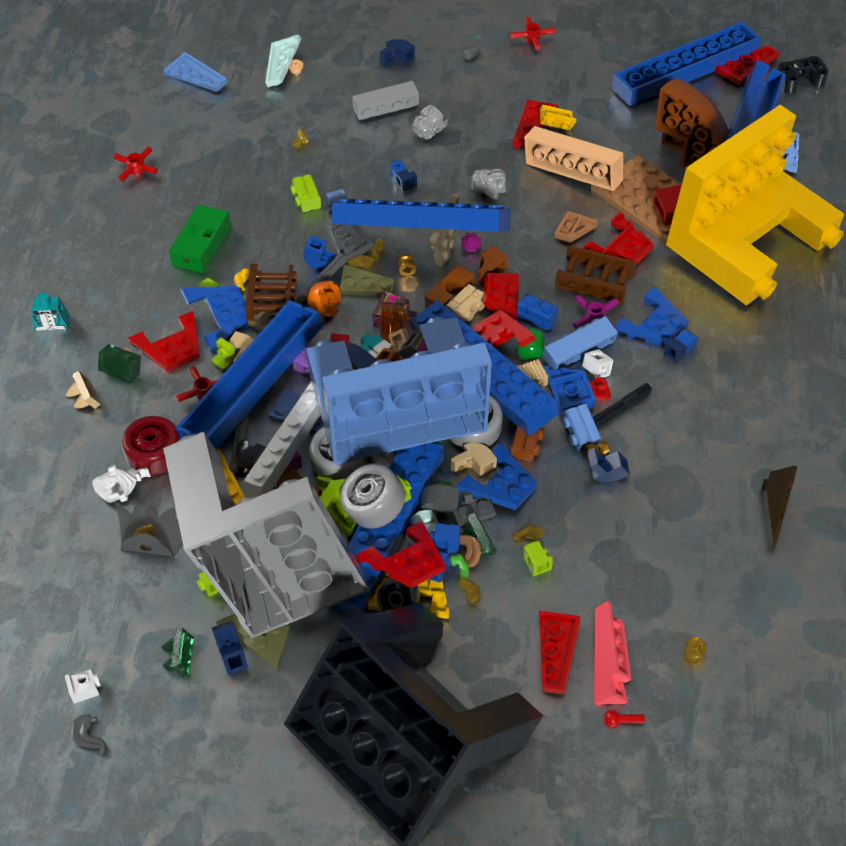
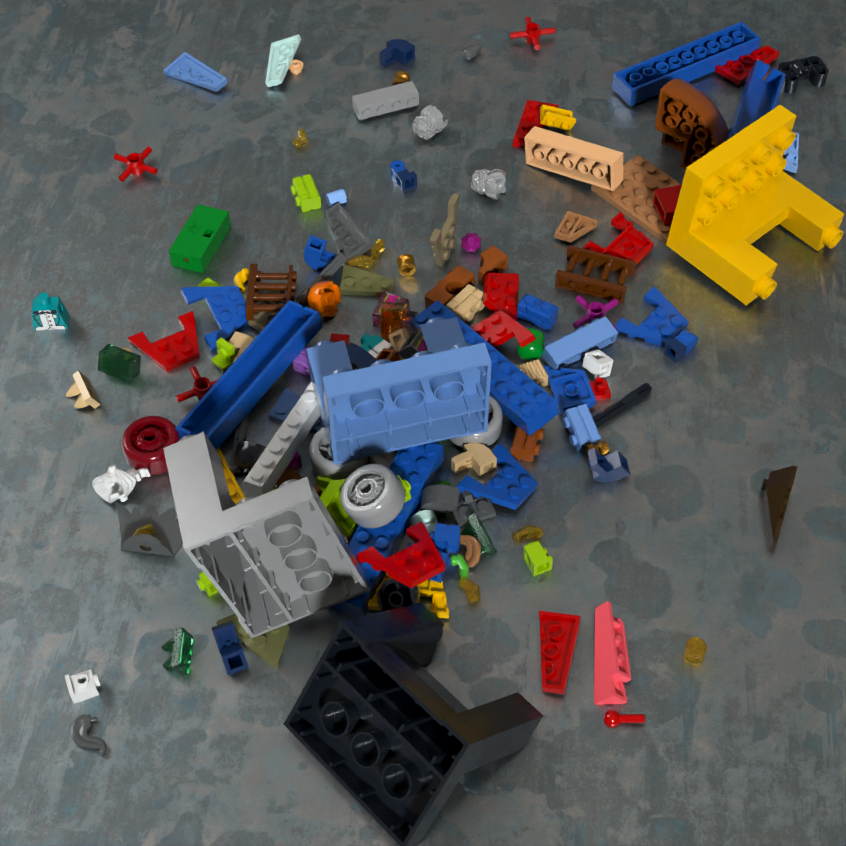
(401, 77): none -> pearl gold wheel
(421, 215): blue brick -> none

